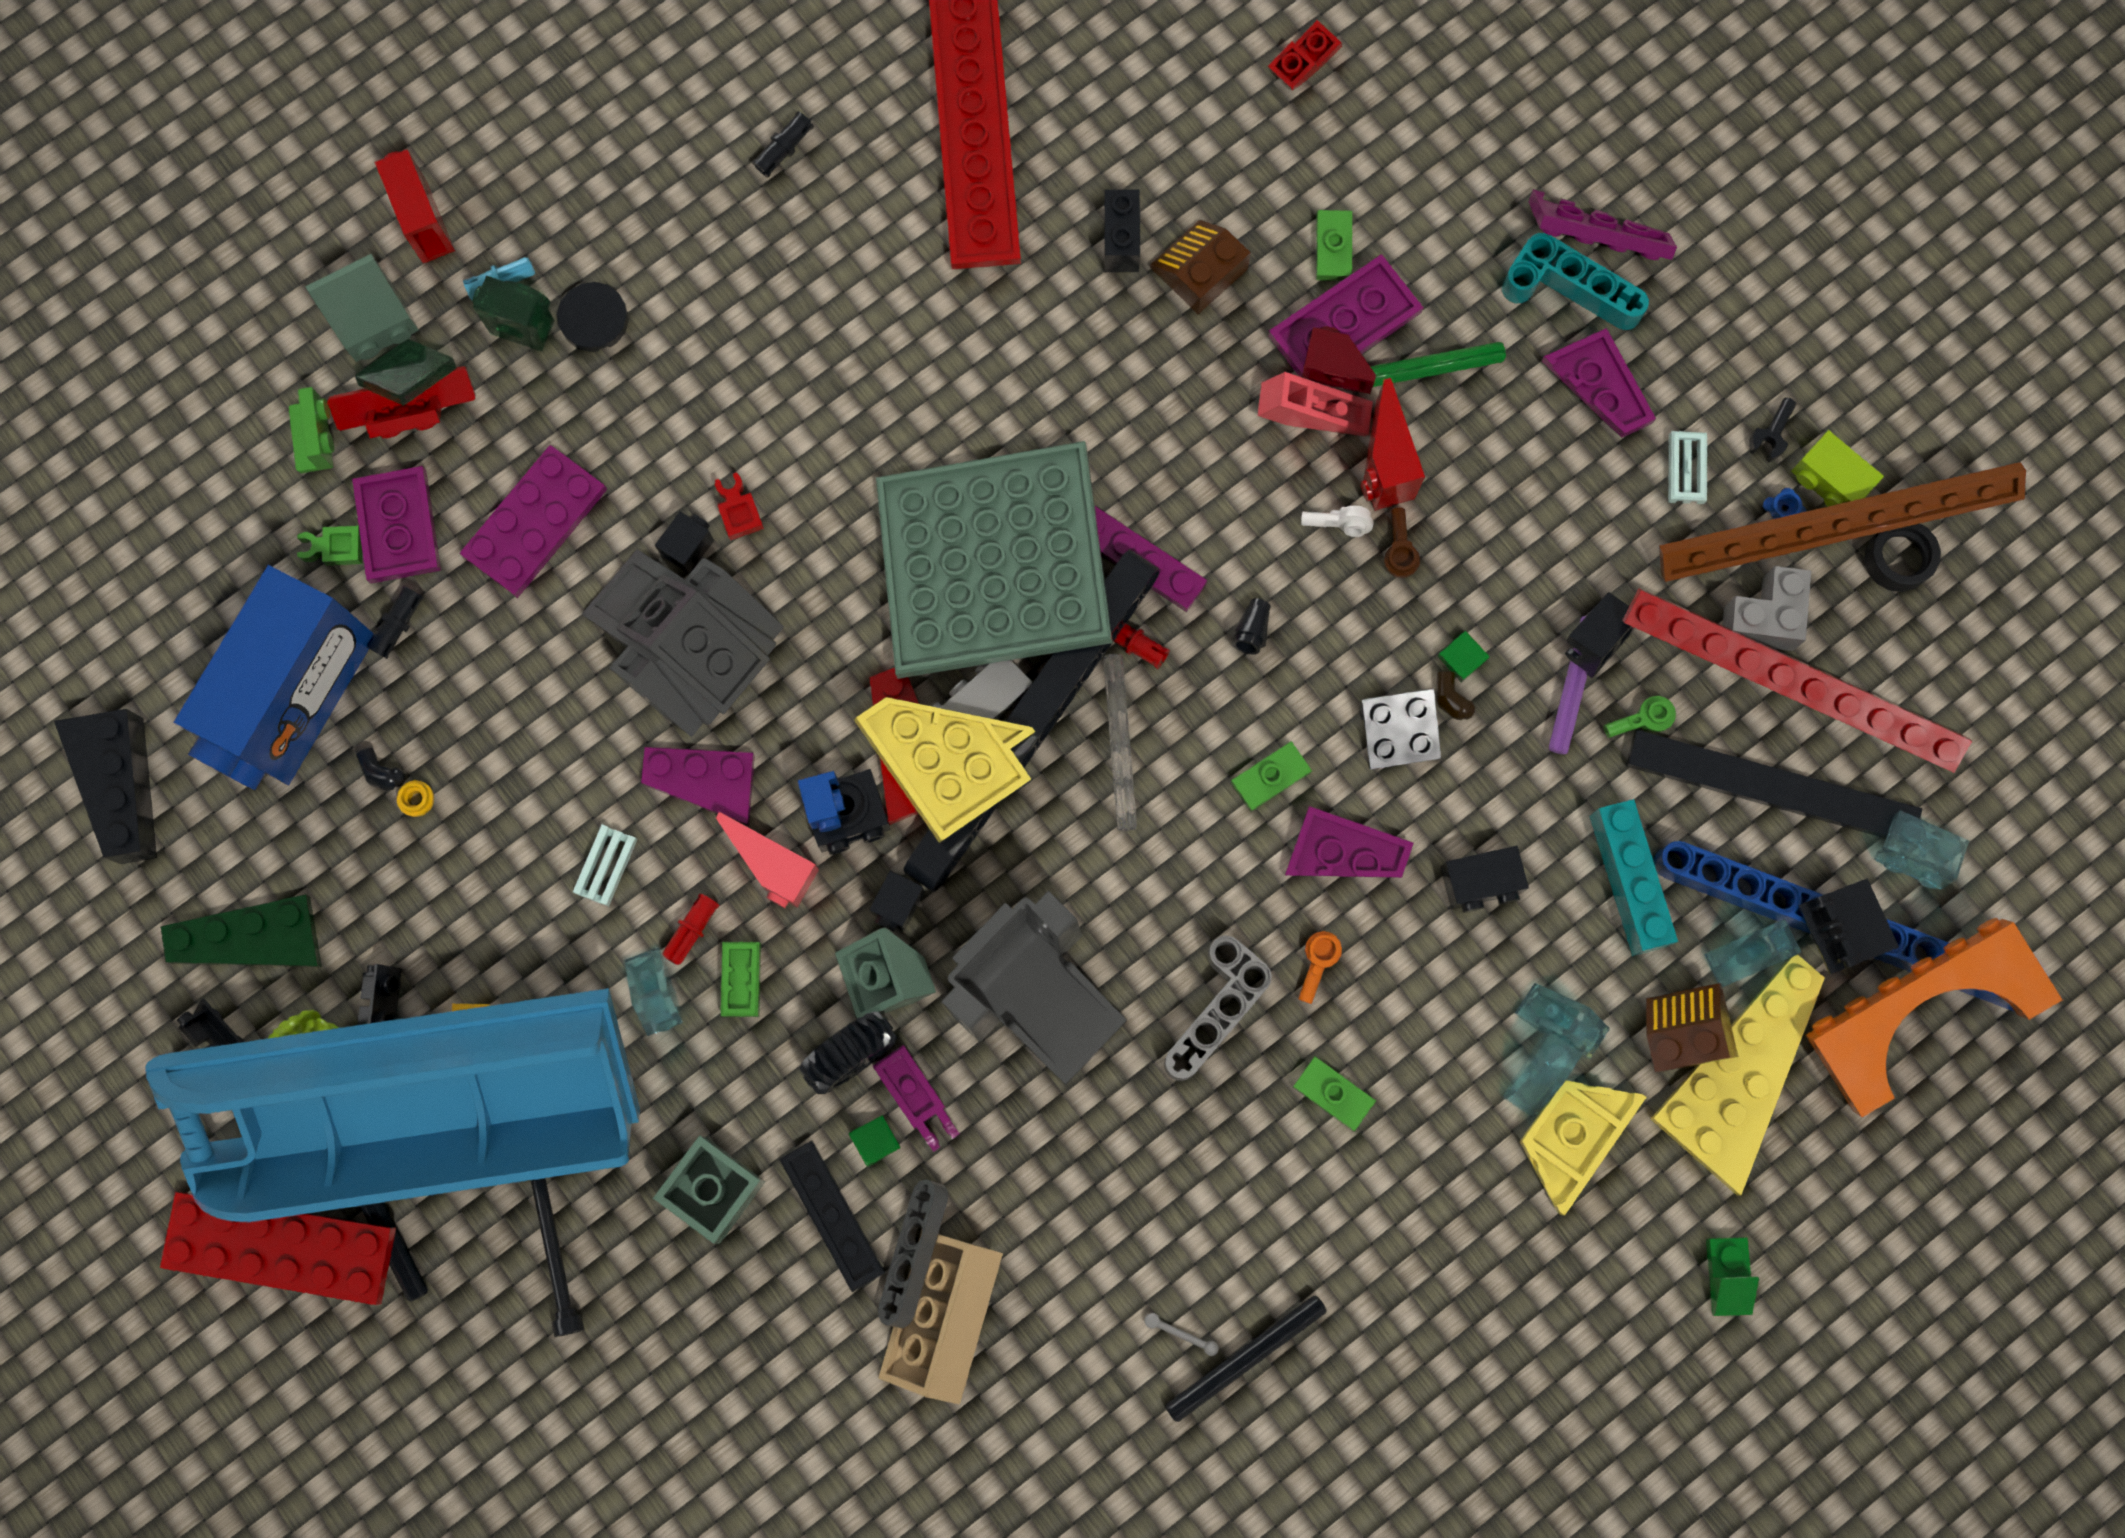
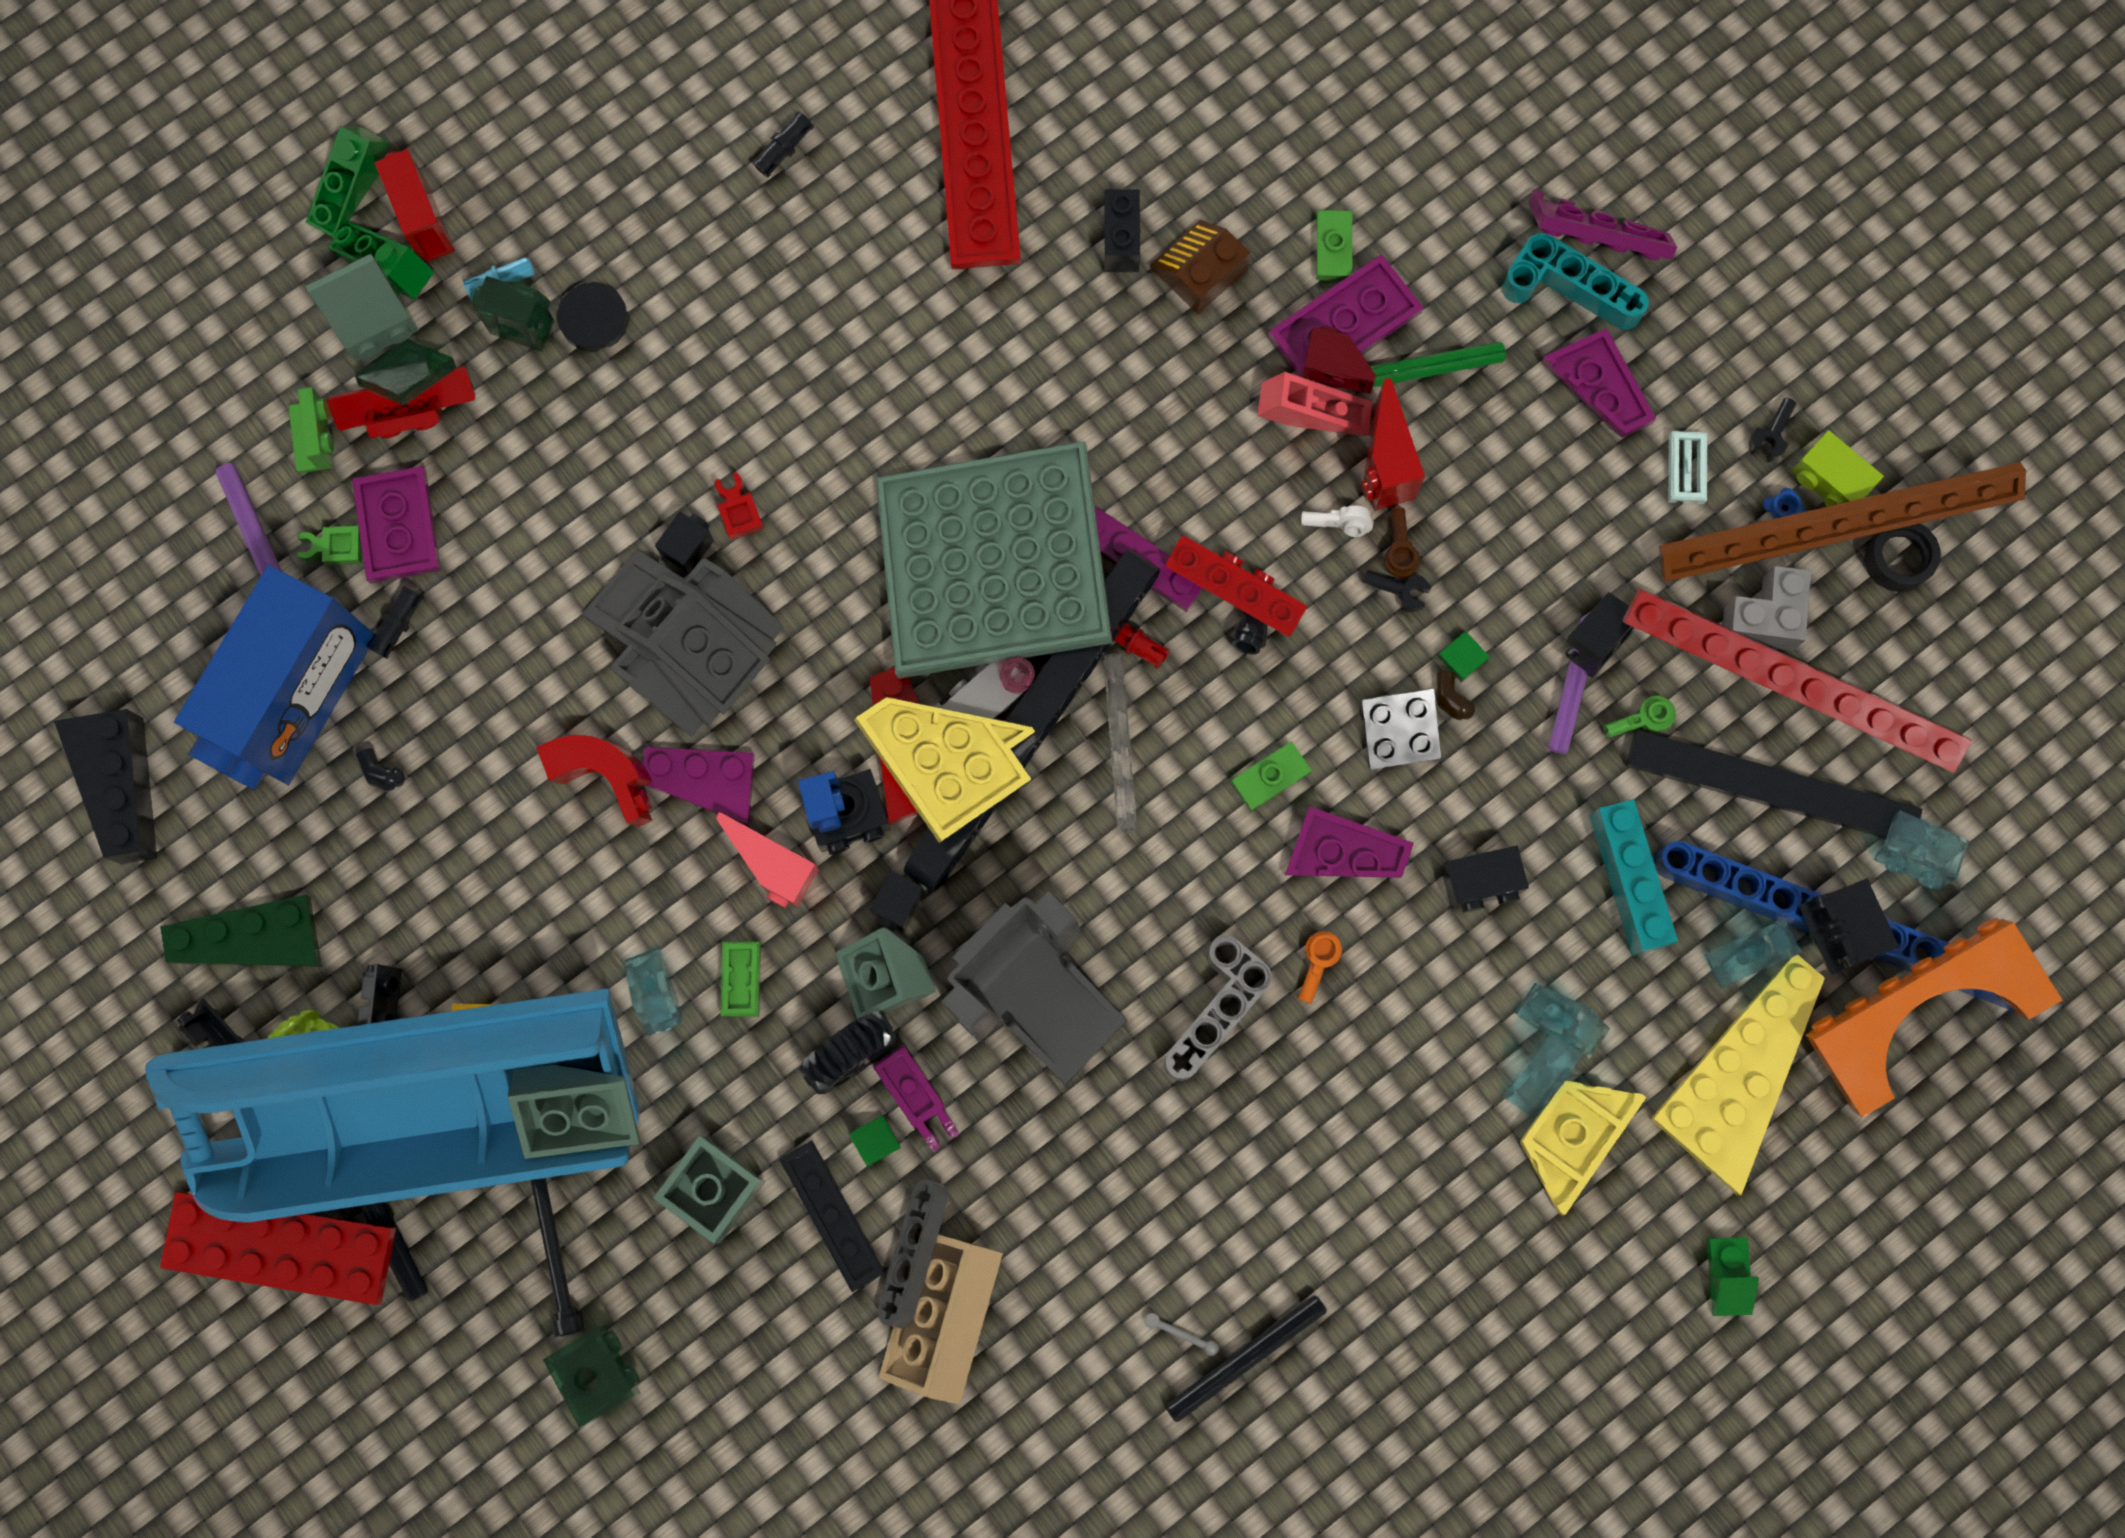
(246, 517): none -> medium lavender axle
(346, 178): none -> green slope
(398, 261): none -> green slope
(407, 791): yellow plate -> none
(533, 521): magenta plate -> none
(570, 1110): none -> sand green slope
(583, 754): none -> red arch
(591, 862): light aqua tile -> none
(615, 1380): none -> clear green brick
(690, 929): red axle -> none
(1009, 684): none -> clear pink bush
(1236, 586): none -> red bracket
(1305, 56): red slope -> none
(1334, 1094): bright green plate -> none
(1399, 588): none -> black bar
(1689, 1028): reddish brown slope -> none

